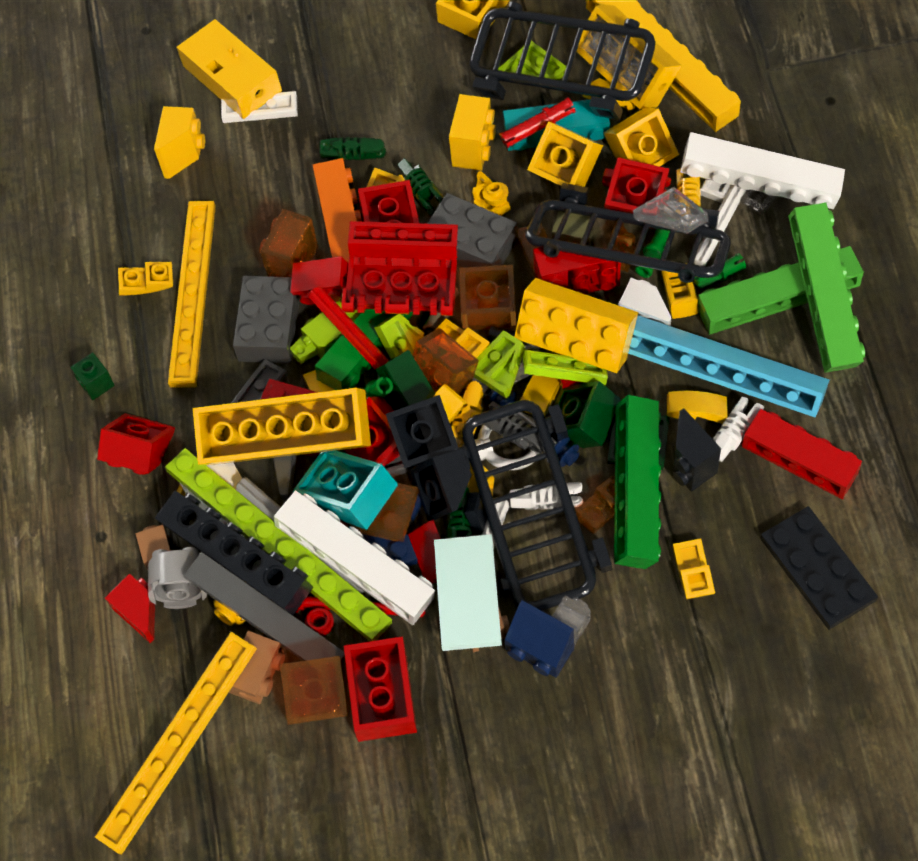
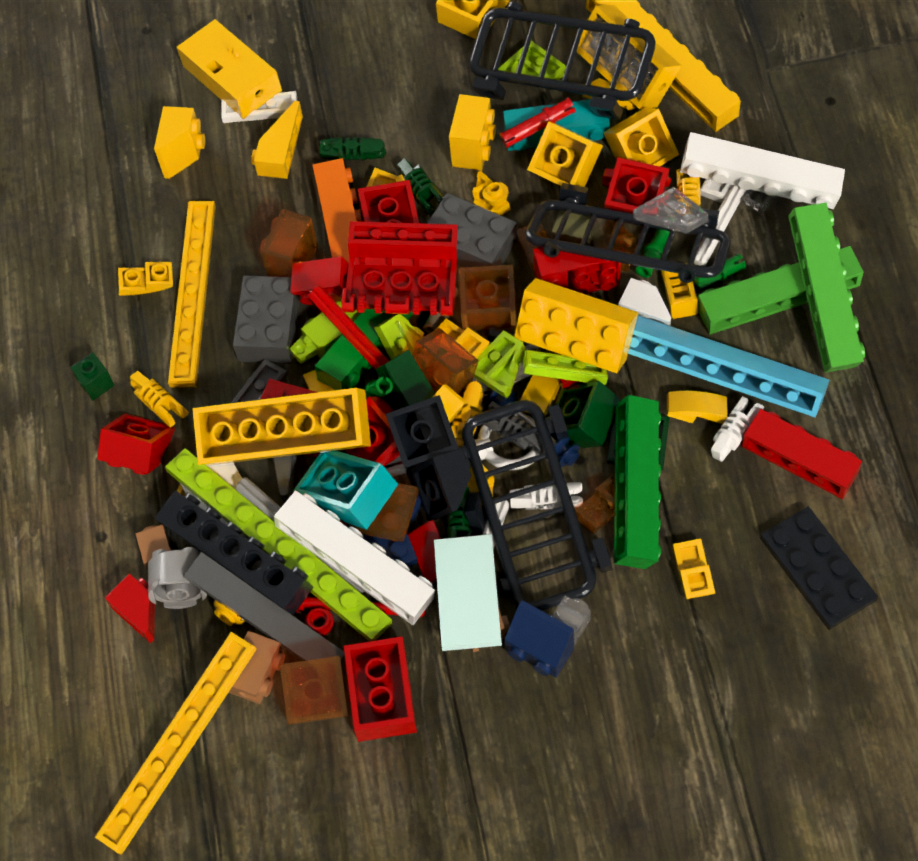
(156, 398): none -> yellow hinge
(278, 144): none -> yellow slope
(695, 453): black slope -> none

